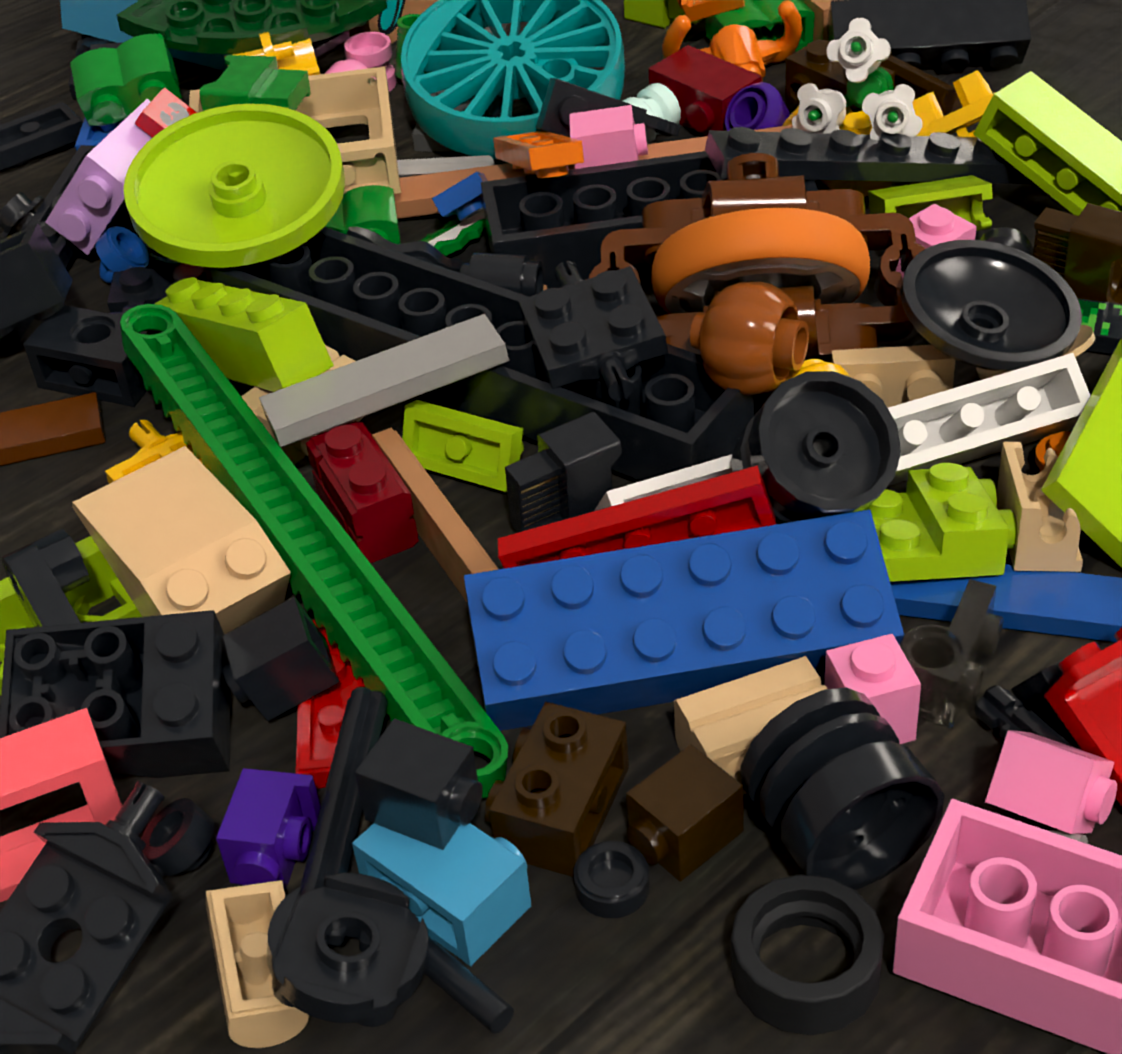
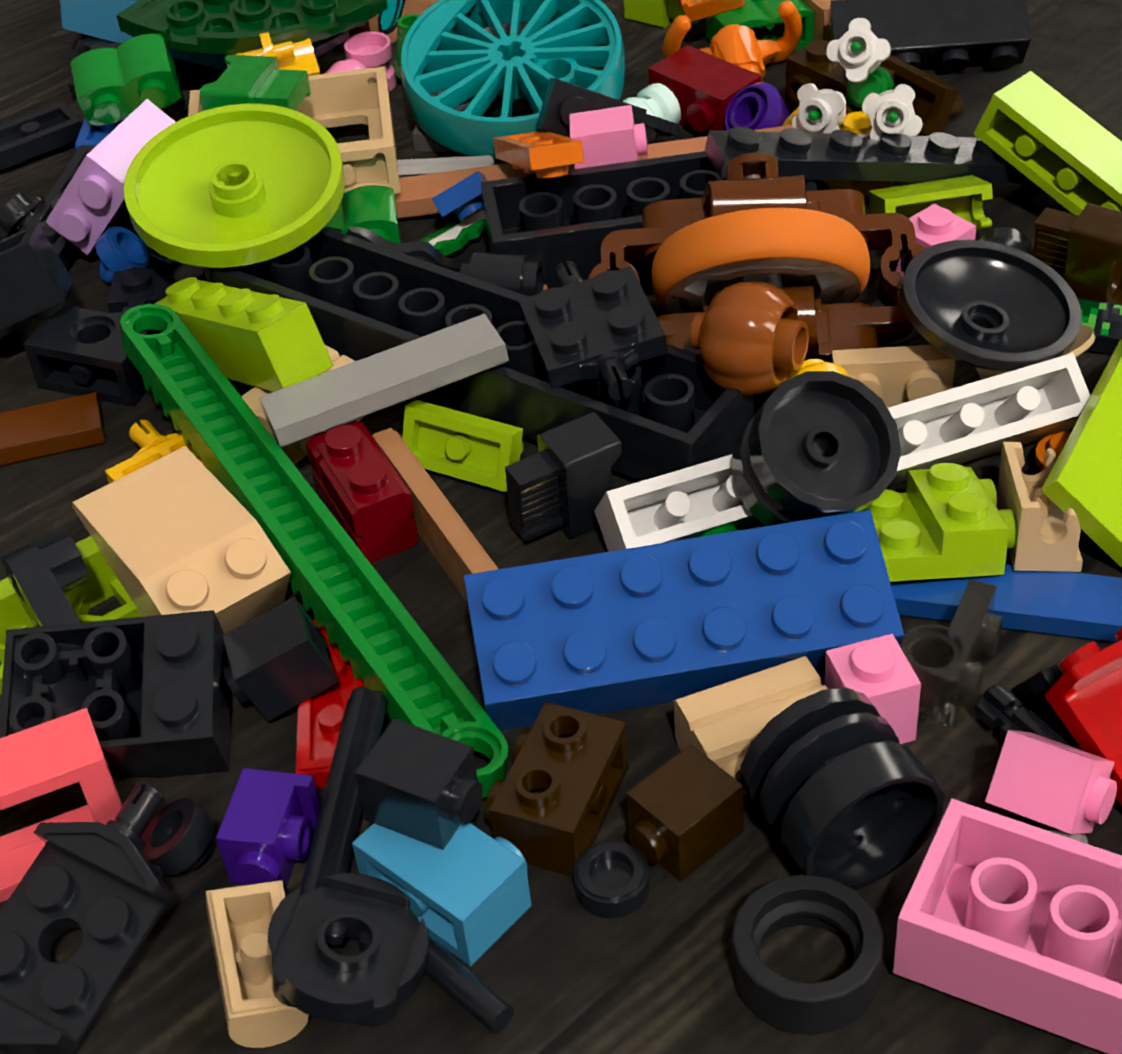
(162, 112): tile -> none
(691, 511): red plate -> none
(974, 97): yellow hips -> none

